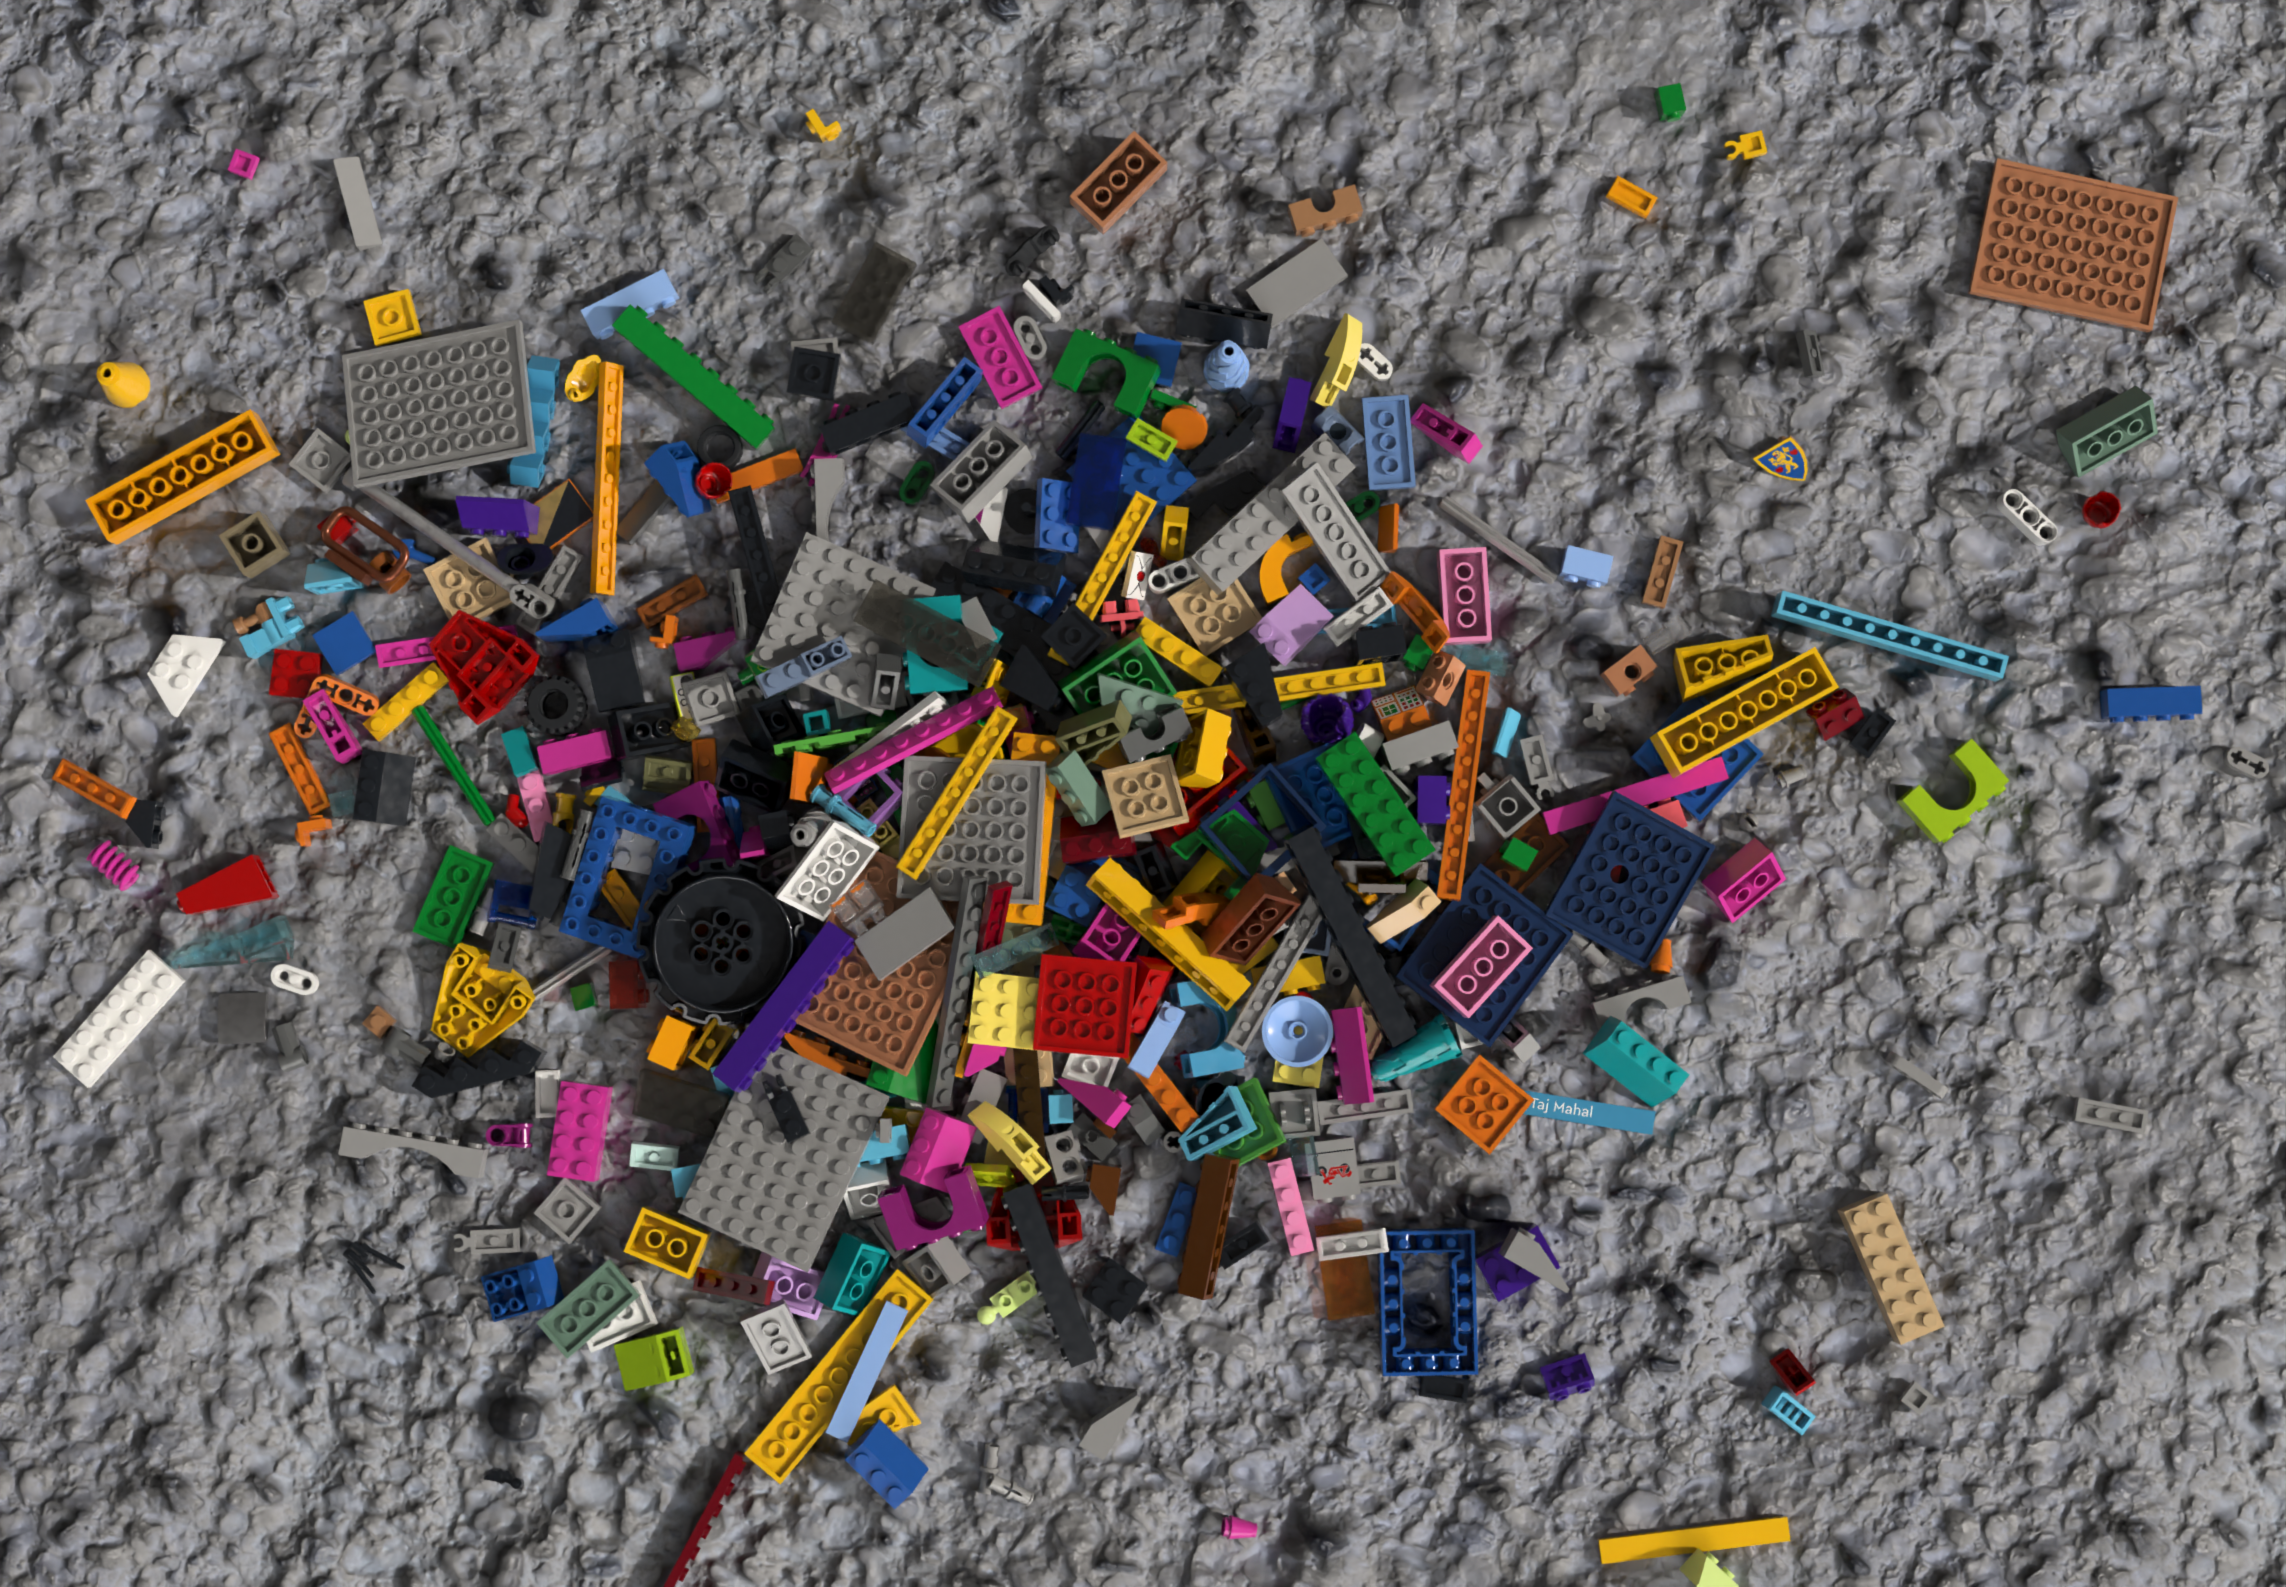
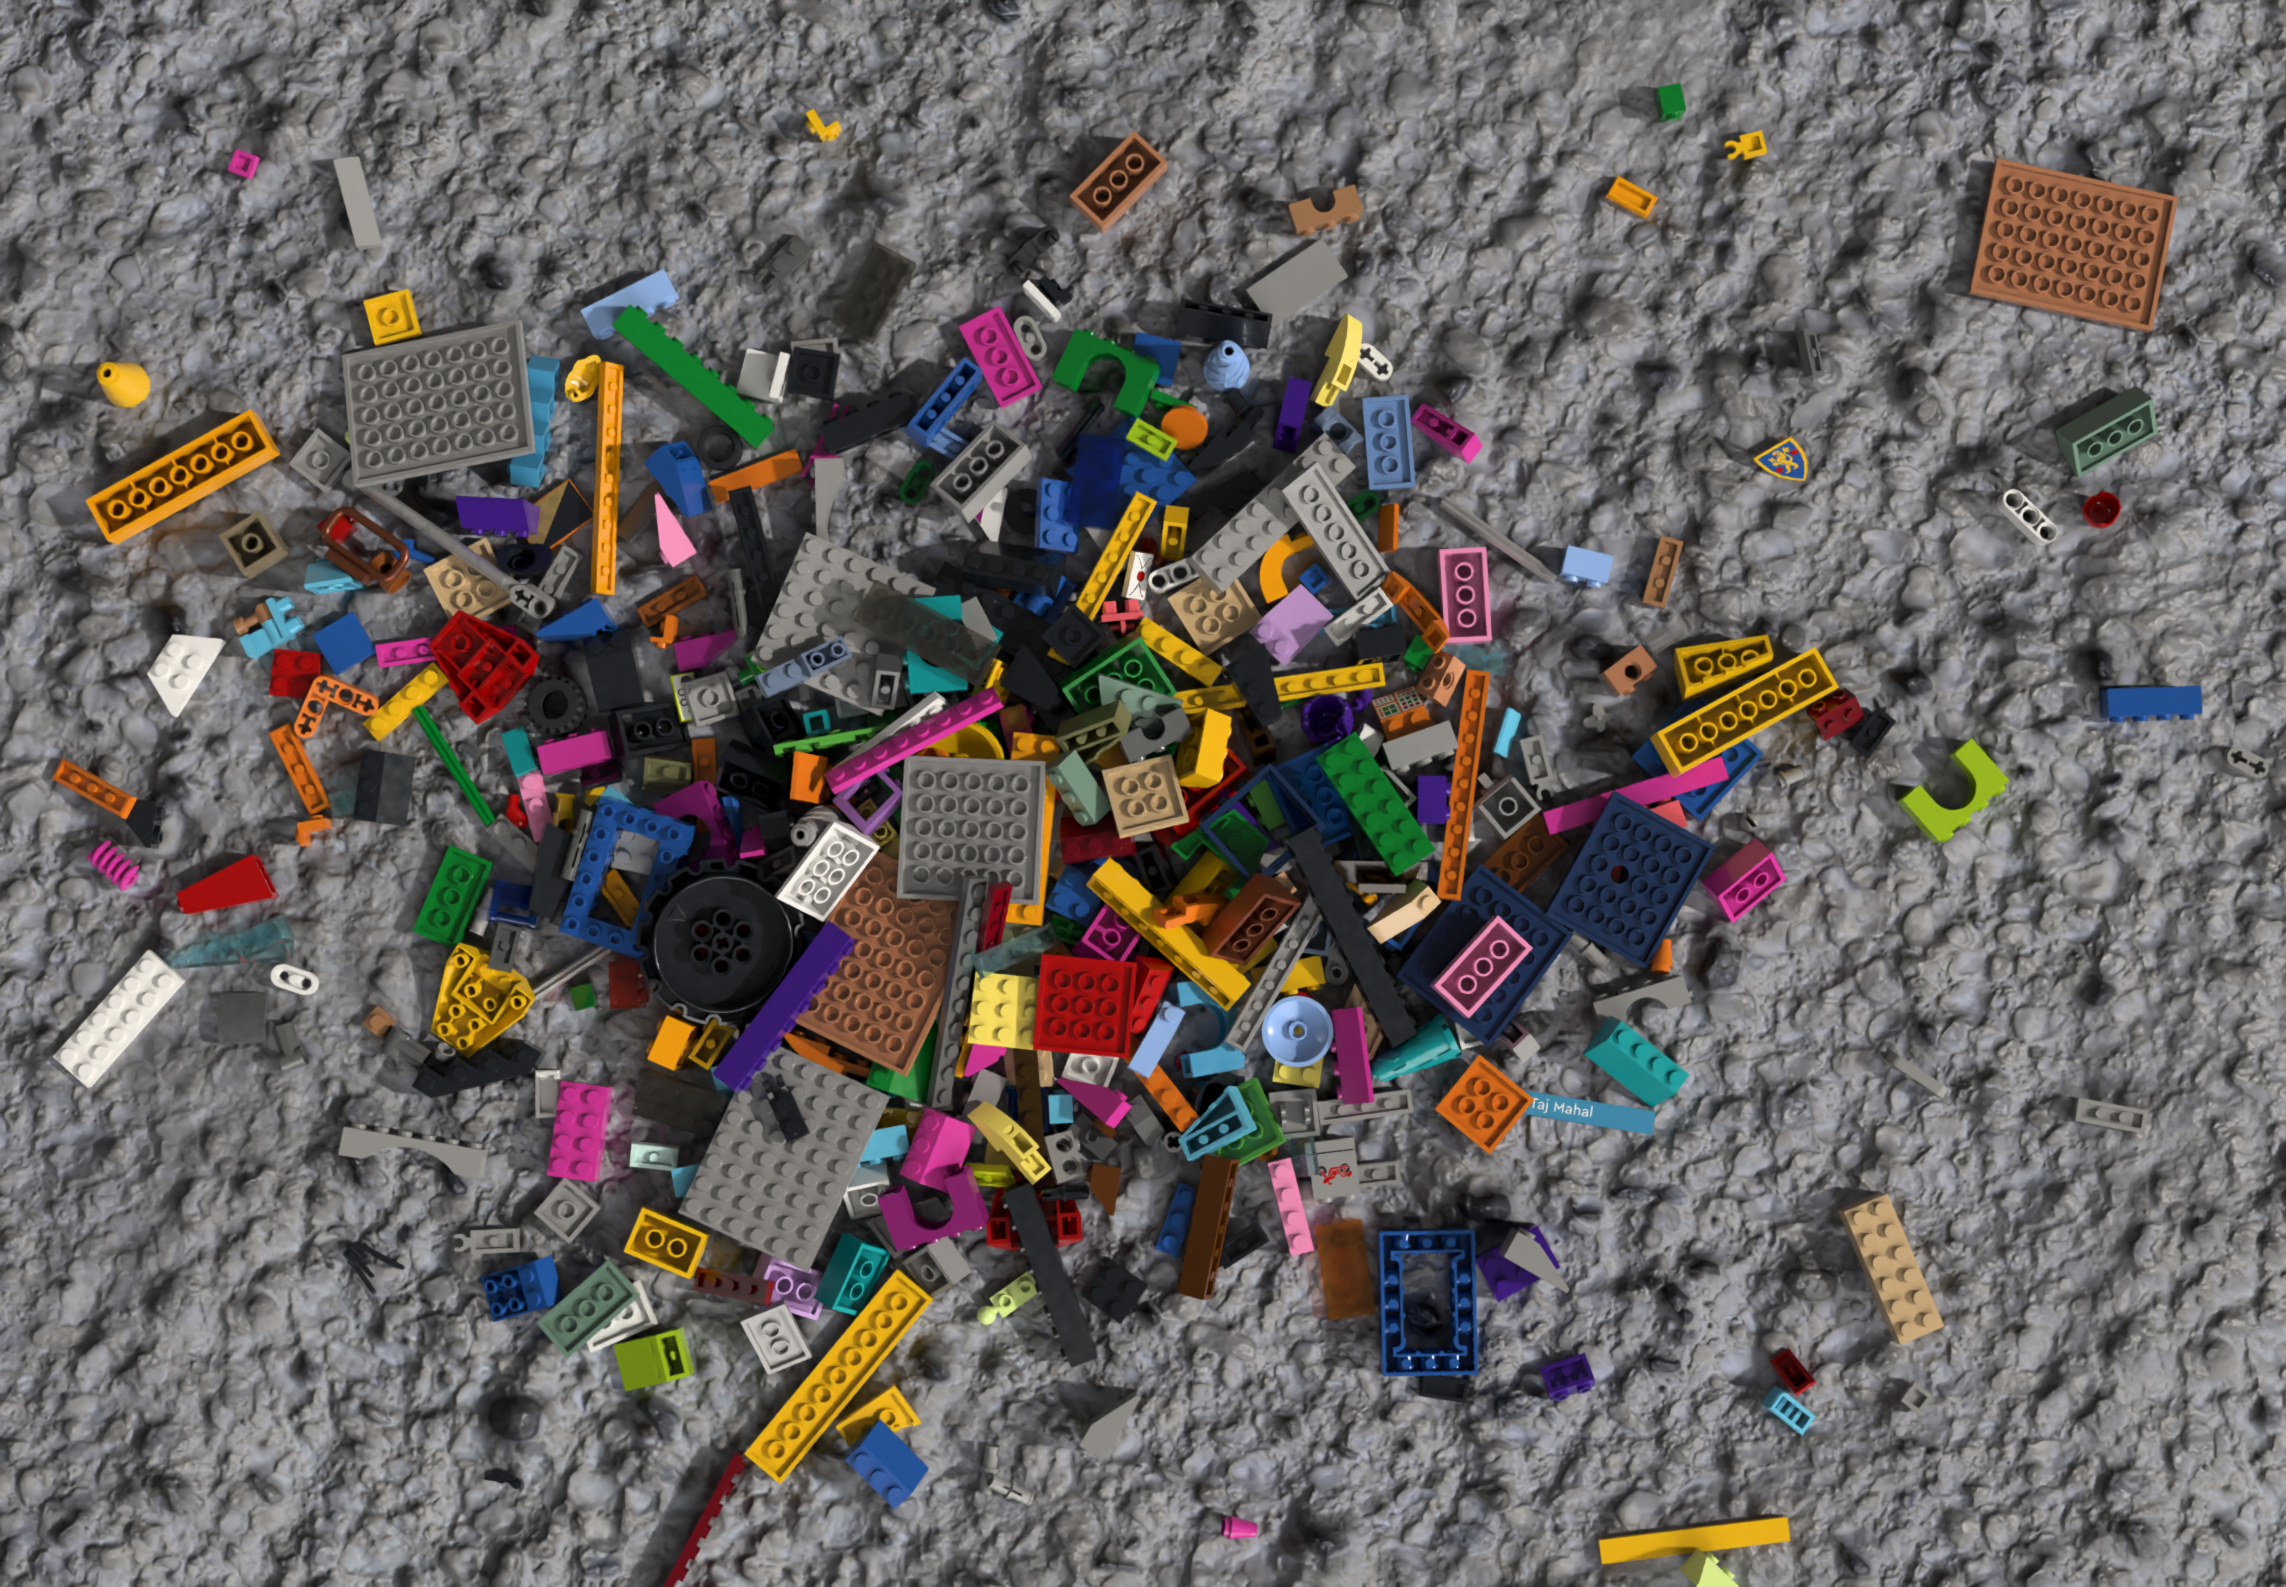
(333, 727): dark pink slope -> none
(515, 1135): magenta piece -> none
(672, 538): none -> bright pink slope
(685, 729): clear yellow plate -> none
(713, 480): red hair -> none
(764, 375): none -> white bracket
(834, 805): medium azure pin -> none
(849, 912): clear hips -> none
(867, 1371): light blue tile -> none
(884, 1130): light grey plate -> none
(905, 934): light grey tile -> none
(956, 792): yellow tile -> none
(1352, 1244): white tile -> none
(1517, 854): green brick -> none
(1889, 636): medium azure brick -> none

